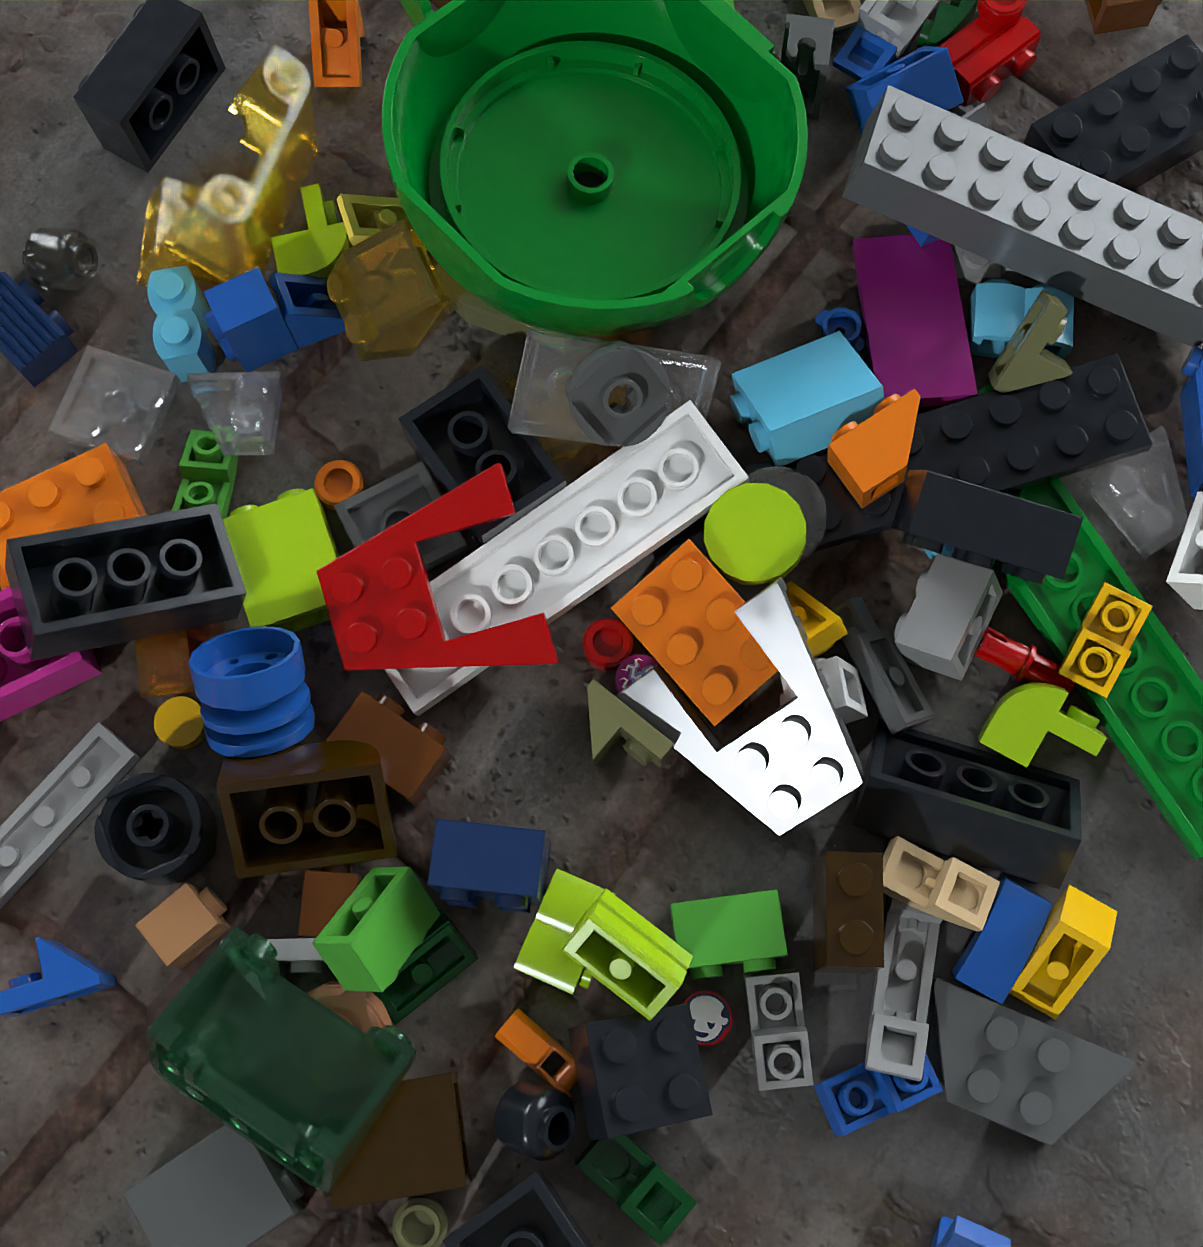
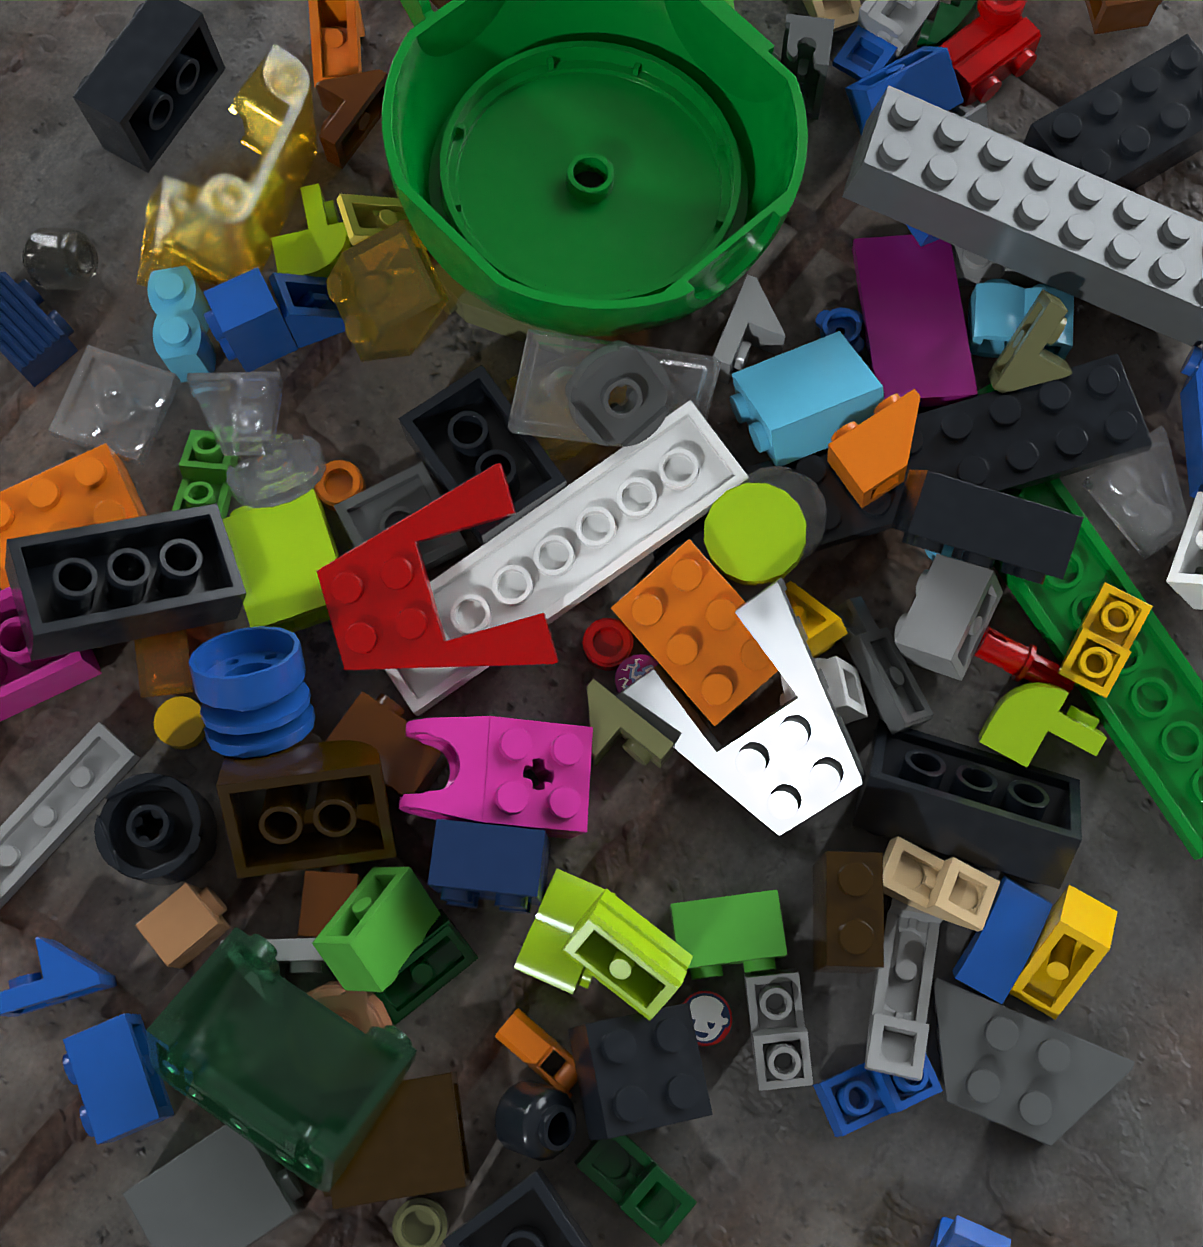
(116, 1079): none -> blue brick
(279, 477): none -> clear tile
(355, 110): none -> reddish brown slope
(488, 768): none -> dark pink brick
(749, 325): none -> light grey slope

